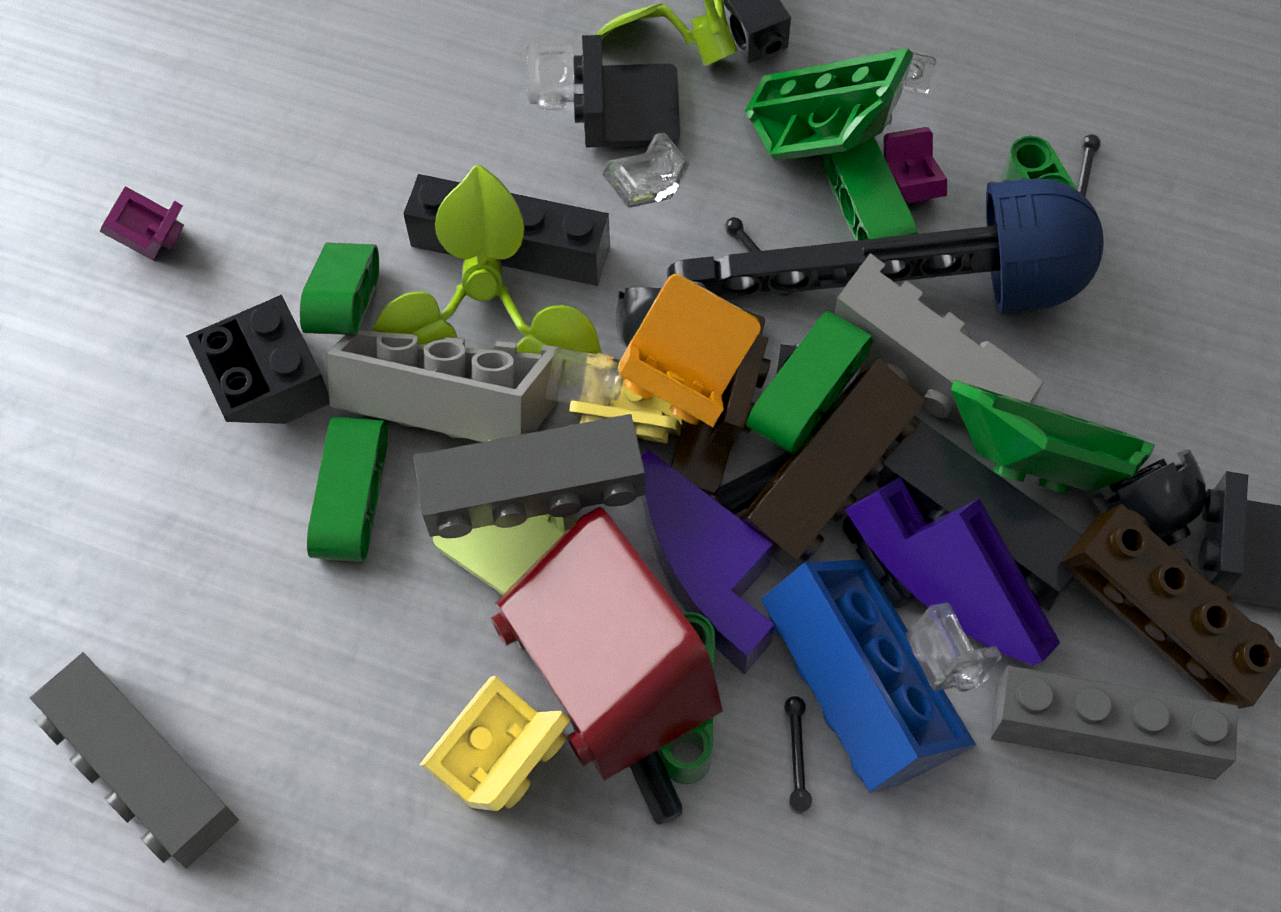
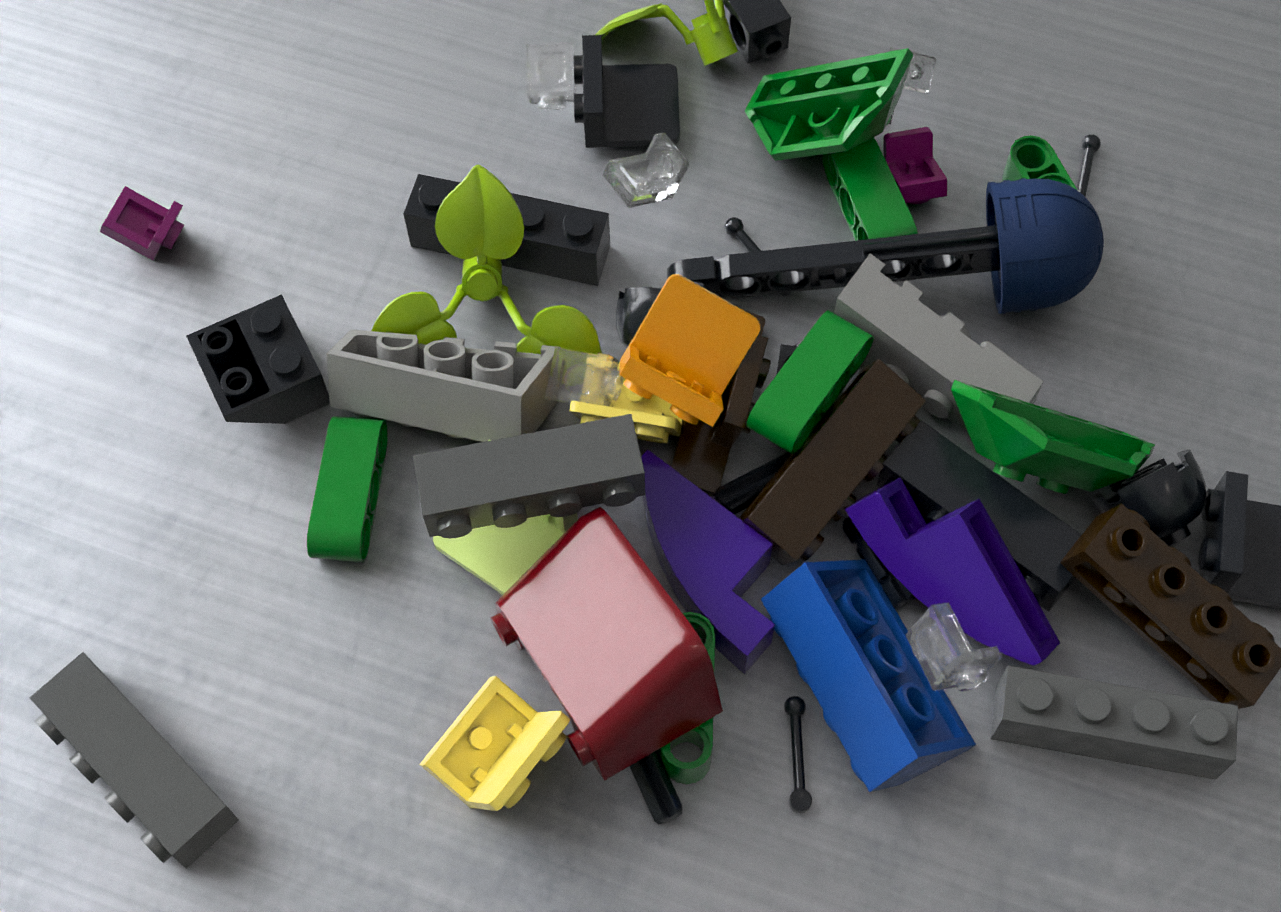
(339, 289): green beam -> none

